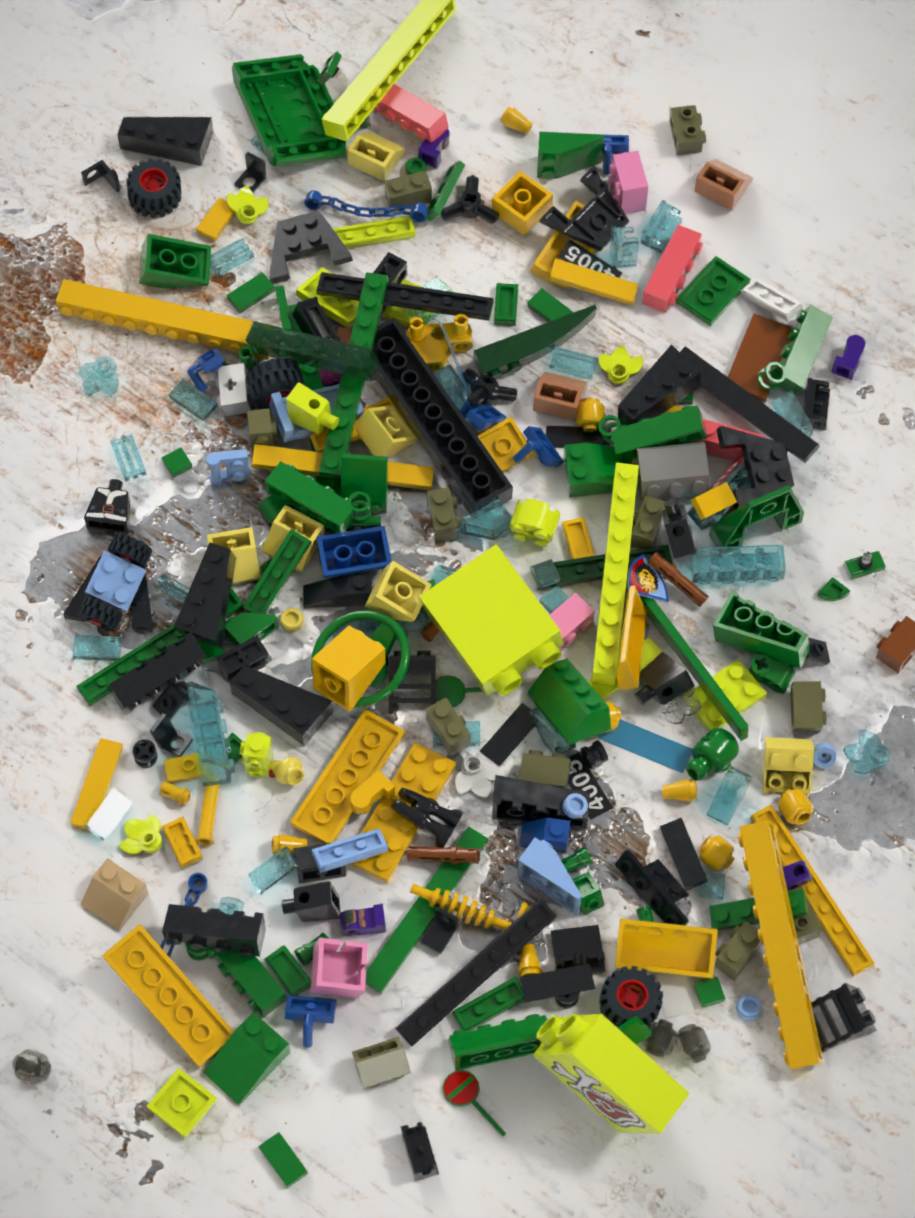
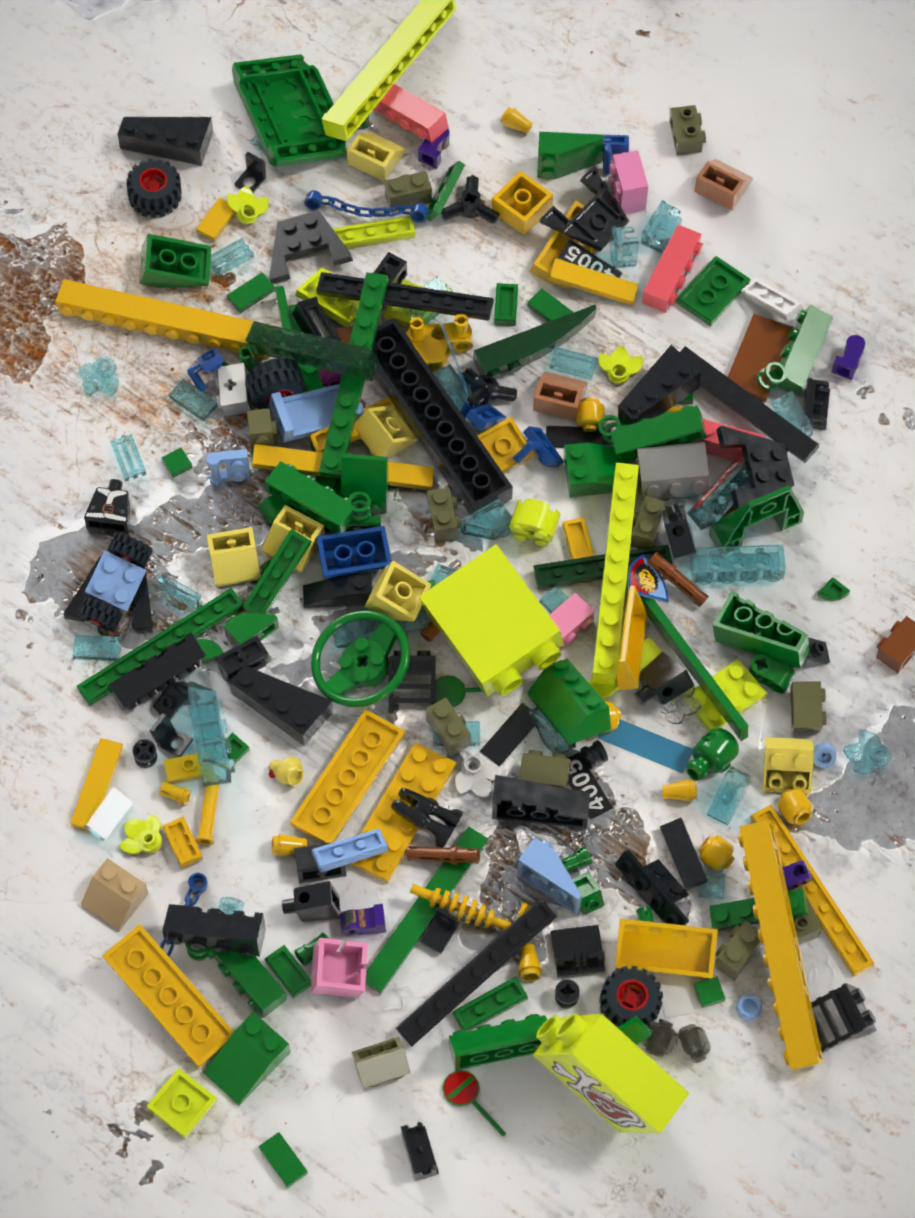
(31, 1067): clear smoke head -> none
(101, 170): black bracket -> none
(208, 597): black wedge -> none
(257, 754): neon yellow brick -> none
(273, 870): clear light blue tile -> none
(291, 620): light yellow tile -> none
(310, 410): neon yellow torso -> none
(310, 1011): blue plate -> none
(330, 70): piece -> none
(347, 667): yellow slope -> none
(370, 792): yellow leg -> none
(415, 165): green tile -> none
(545, 573): clear light blue tile -> none
(548, 829): blue slope -> none
(557, 983): black sticker -> none
(575, 805): light blue tile -> none
(713, 501): yellow tile -> none
(864, 565): green piece -> none

